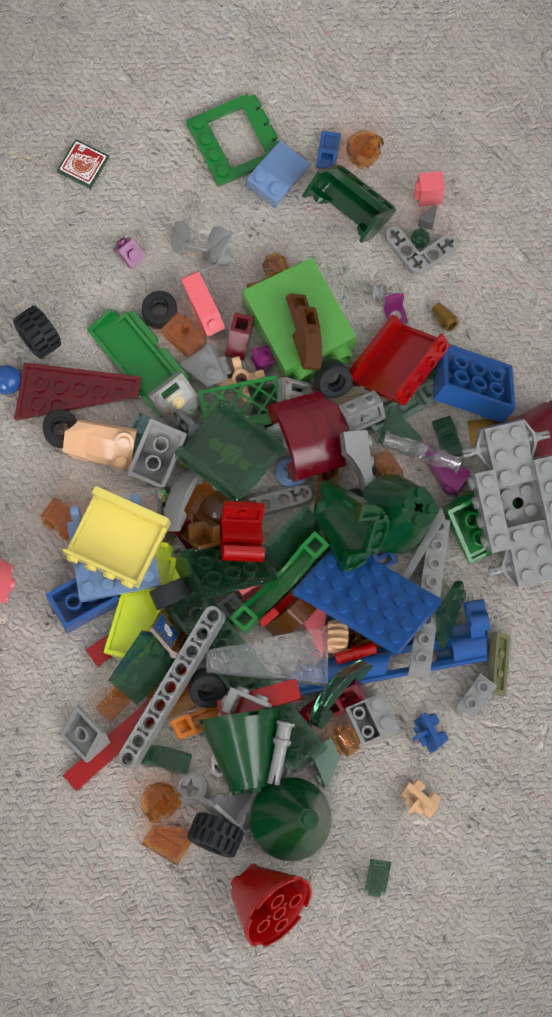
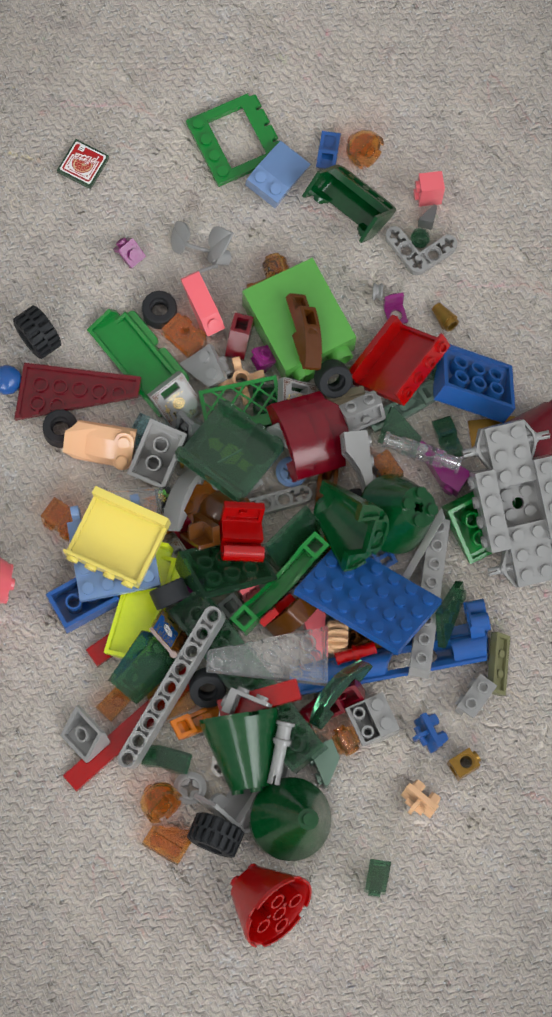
(459, 771): none -> pearl gold brick

